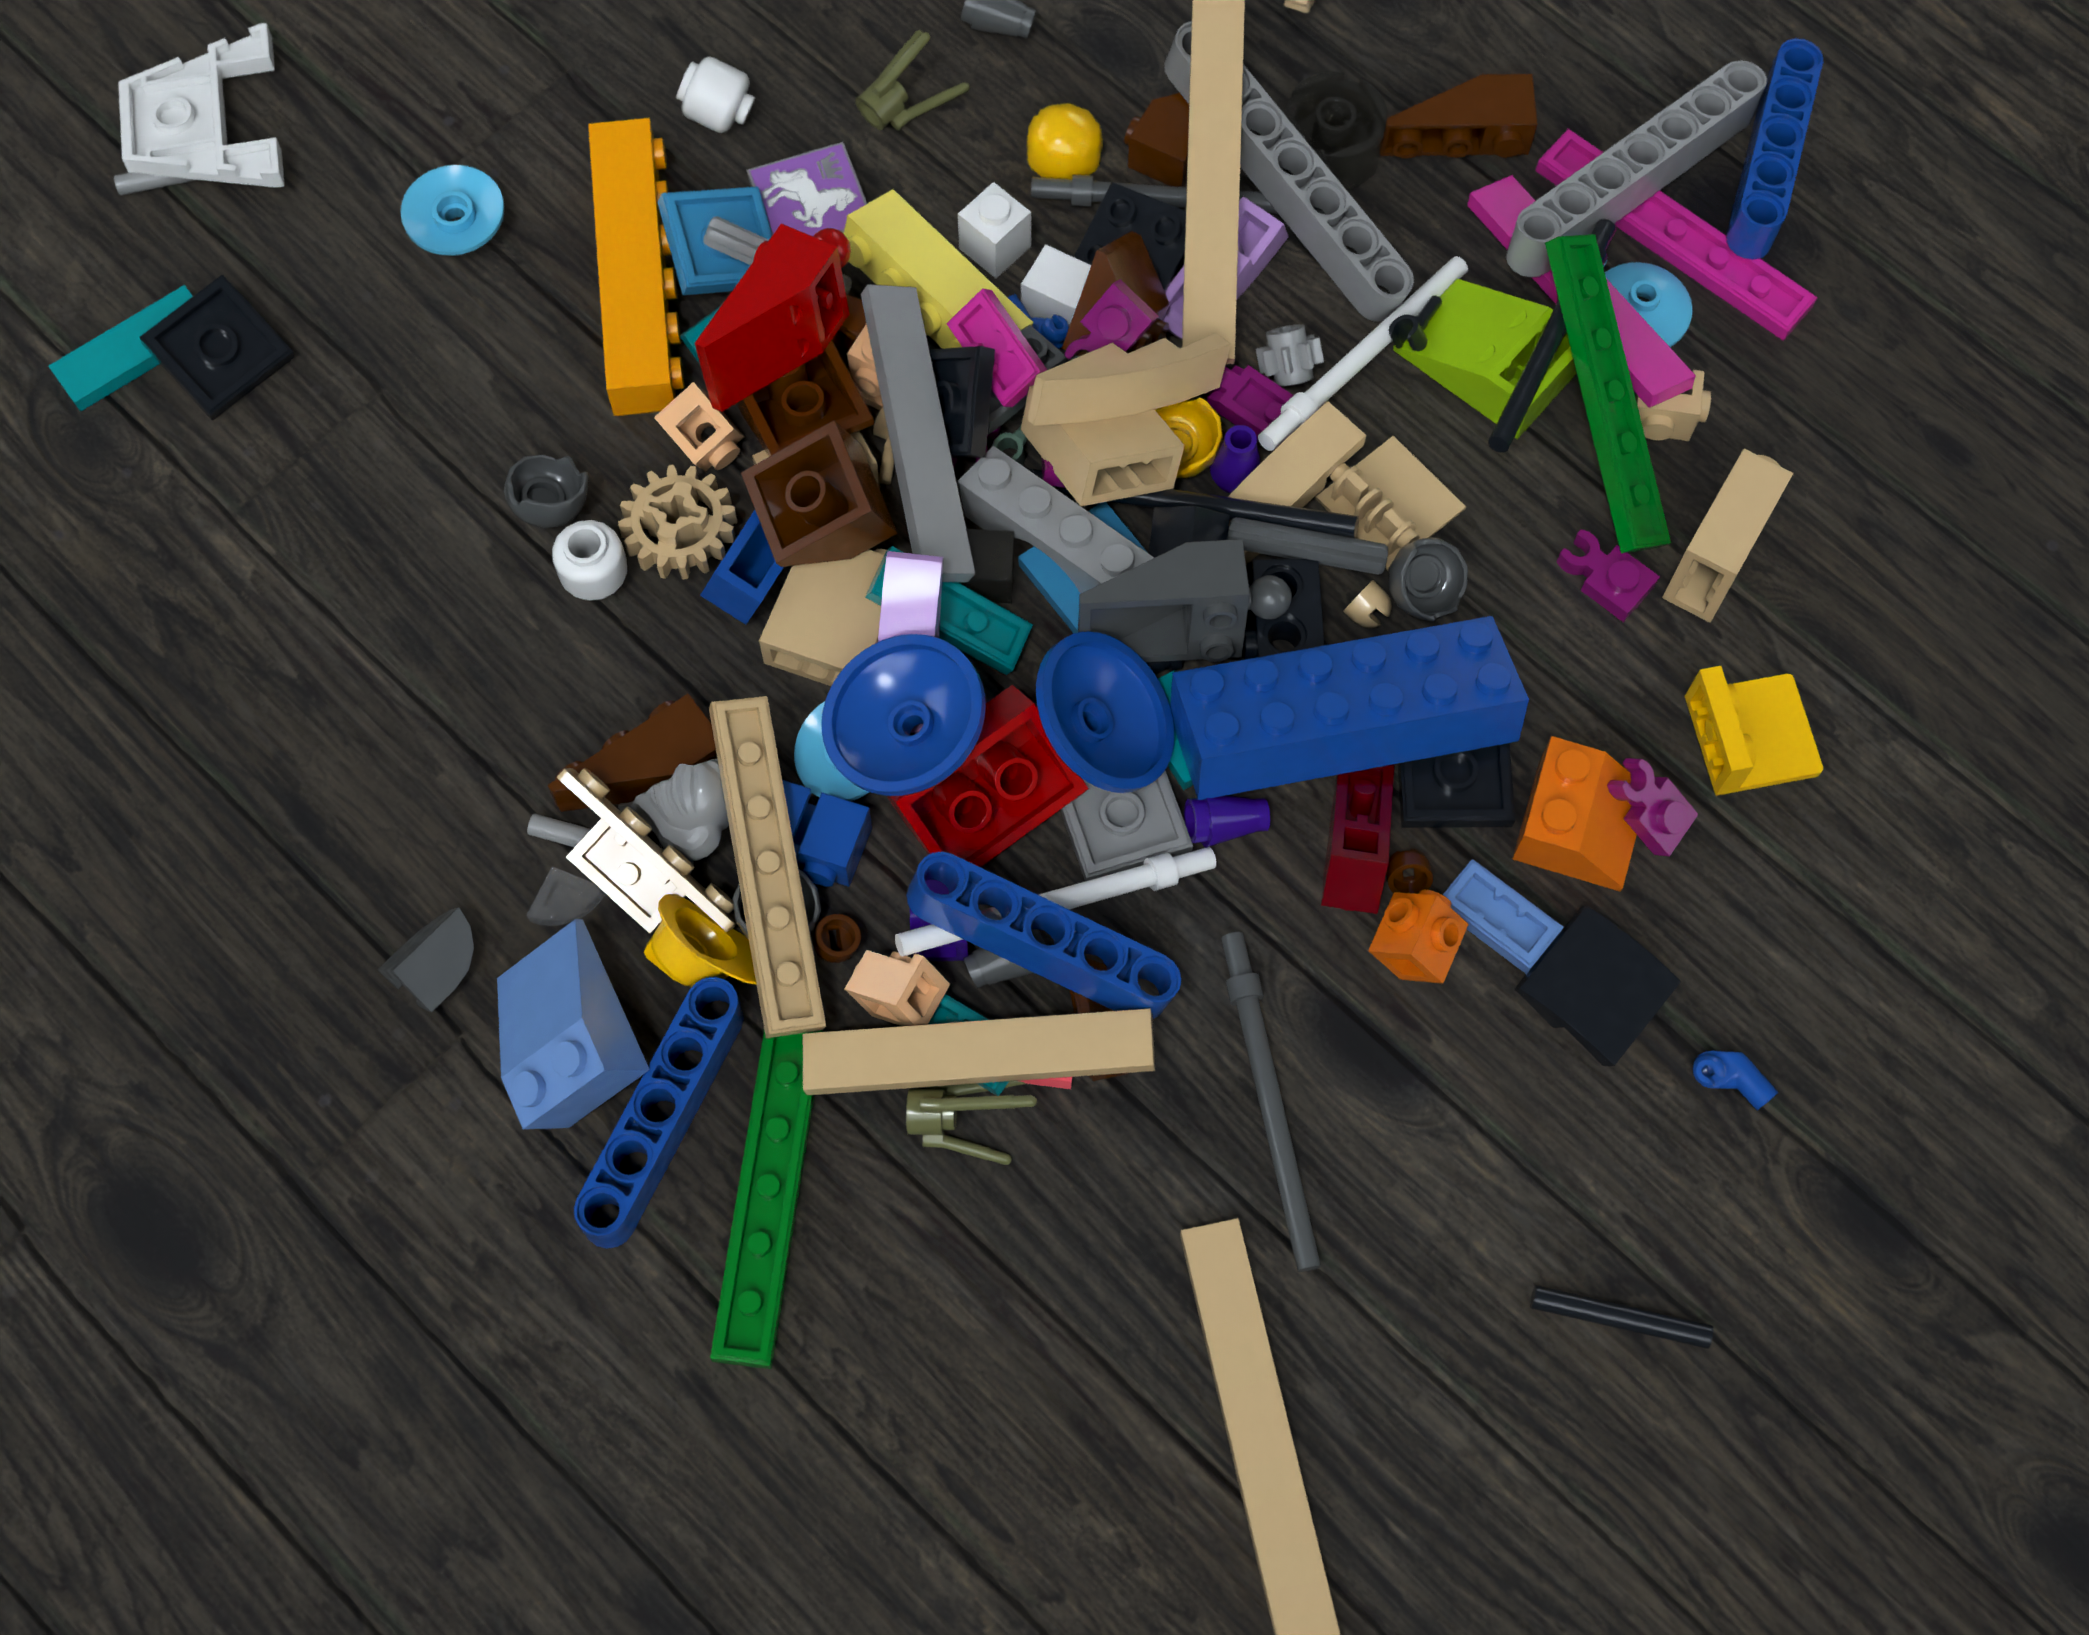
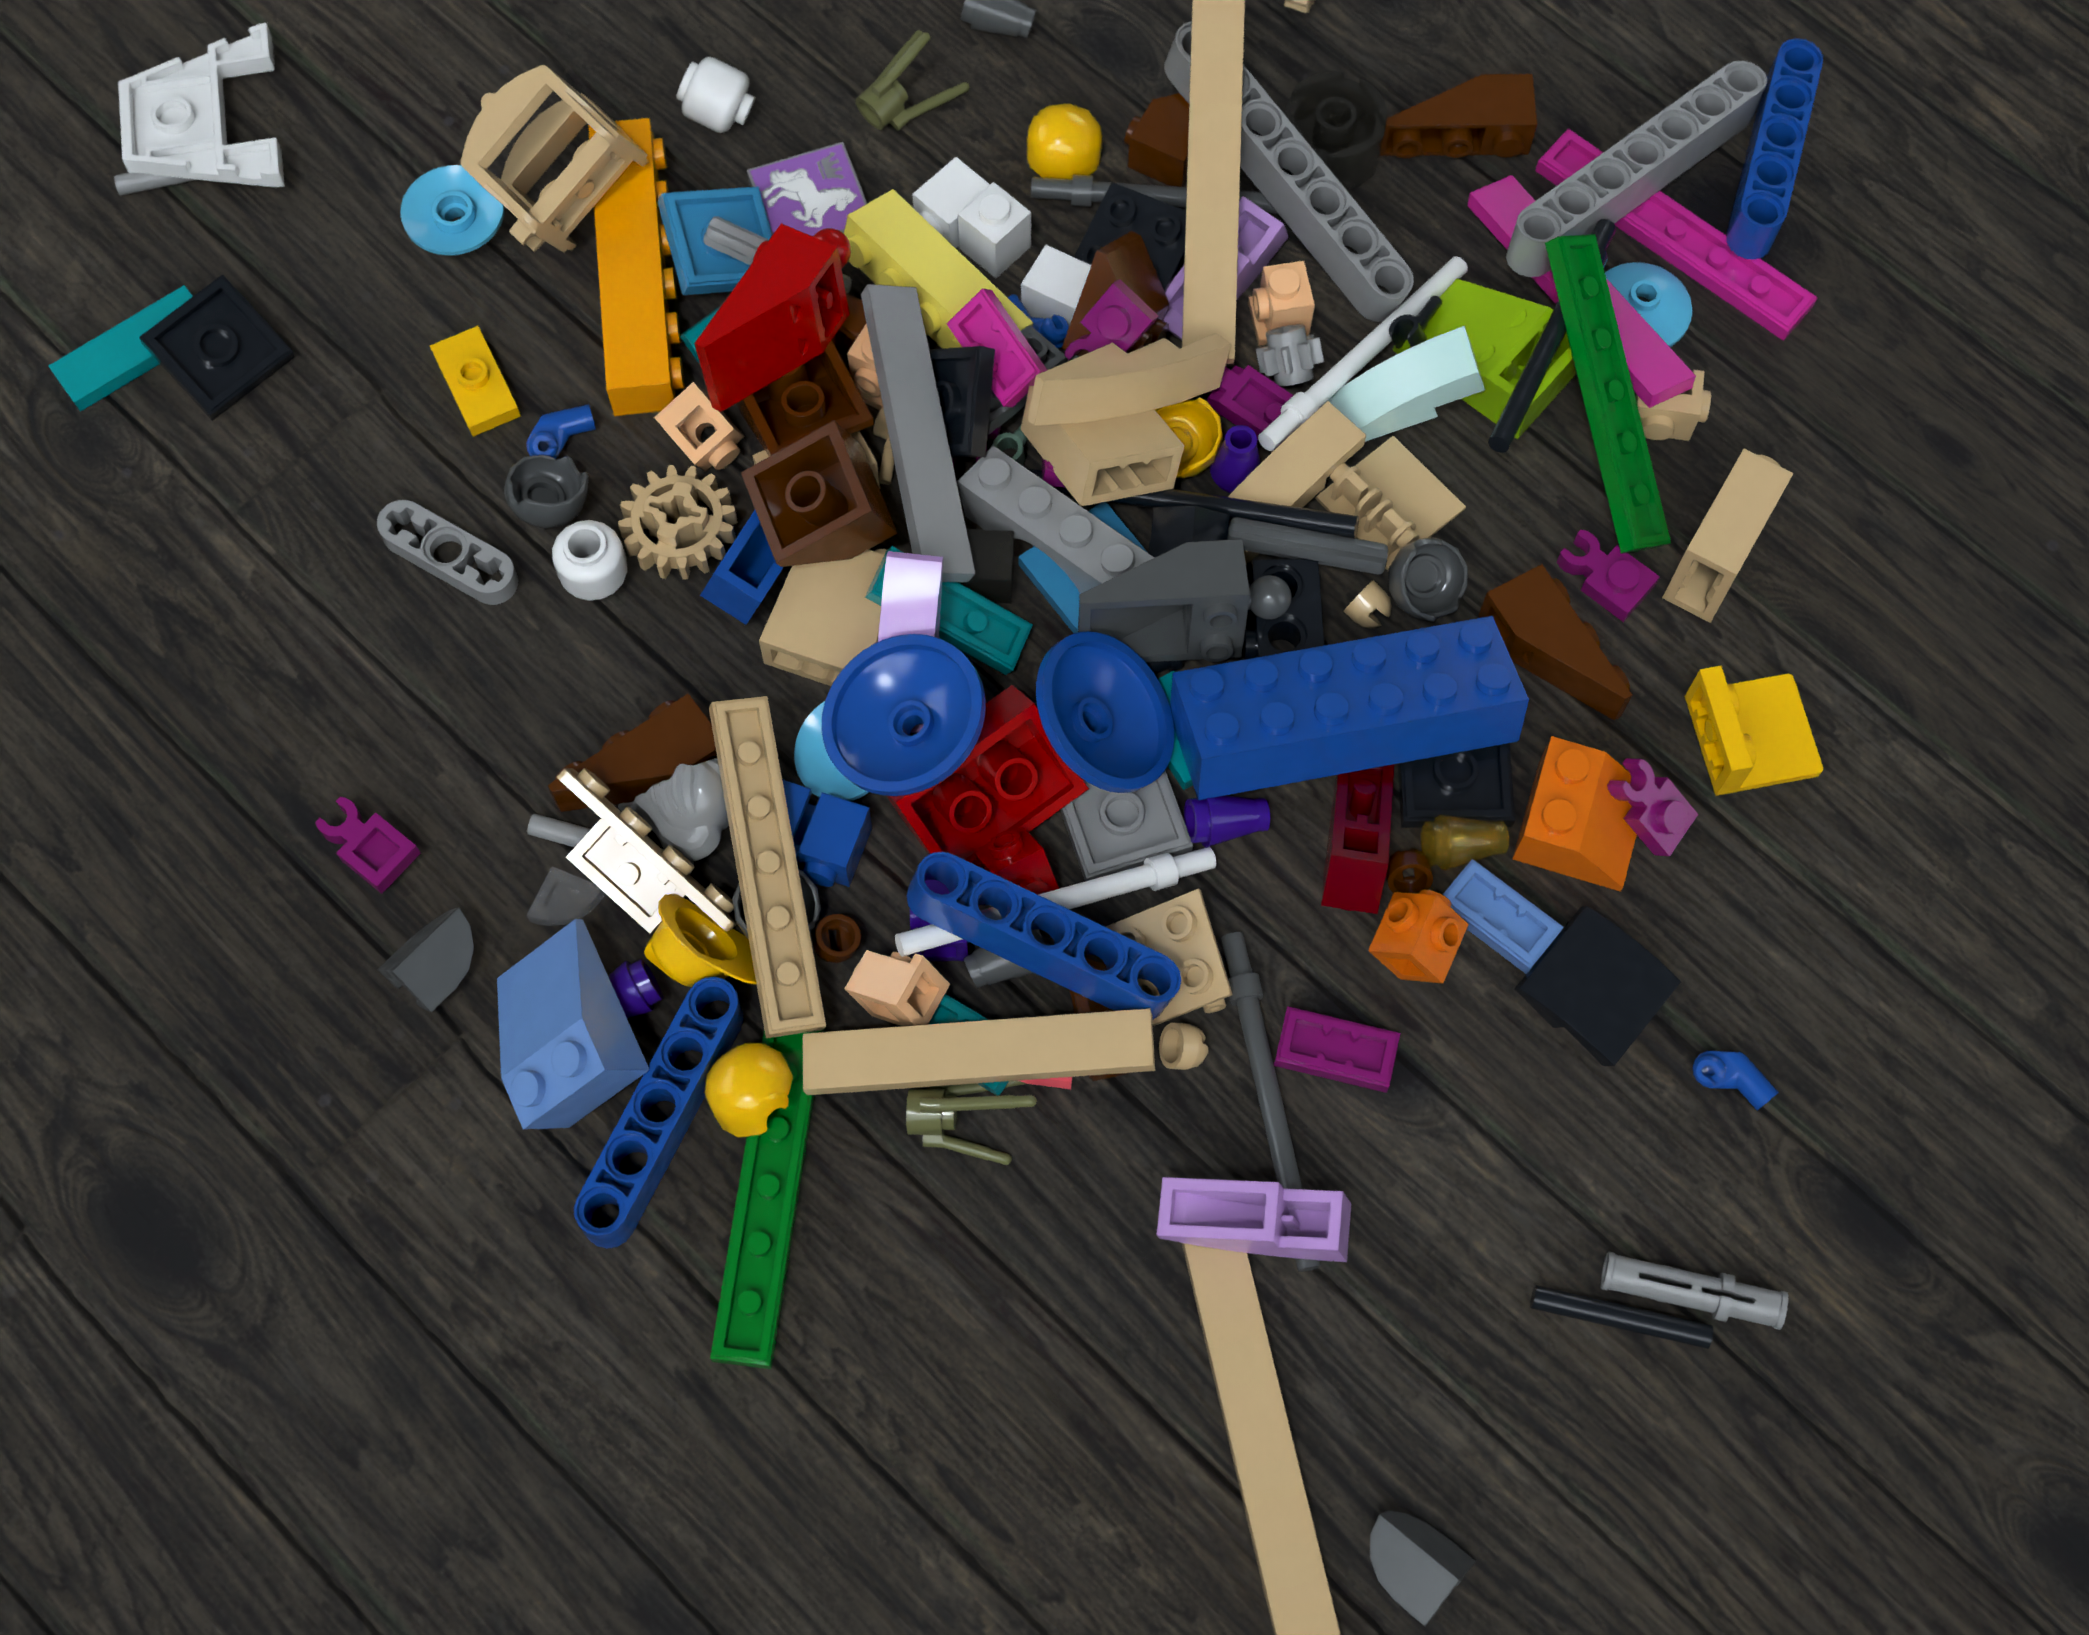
(370, 849): none -> magenta plate
(437, 531): none -> light grey beam
(475, 381): none -> yellow plate
(555, 429): none -> blue arm
(579, 186): none -> tan animal
(635, 987): none -> dark purple cone
(748, 1087): none -> yellow hair
(946, 196): none -> white brick
(1019, 860): none -> red bracket
(1182, 1046): none -> tan hinge
(1186, 937): none -> tan hinge
(1255, 1218): none -> lavender slope
(1281, 299): none -> light nougat brick
(1337, 1049): none -> magenta plate
(1411, 385): none -> light aqua slope
(1416, 1563): none -> dark grey brick
(1458, 840): none -> clear yellow cone
(1554, 643): none -> reddish brown slope
(1693, 1290): none -> light grey pin

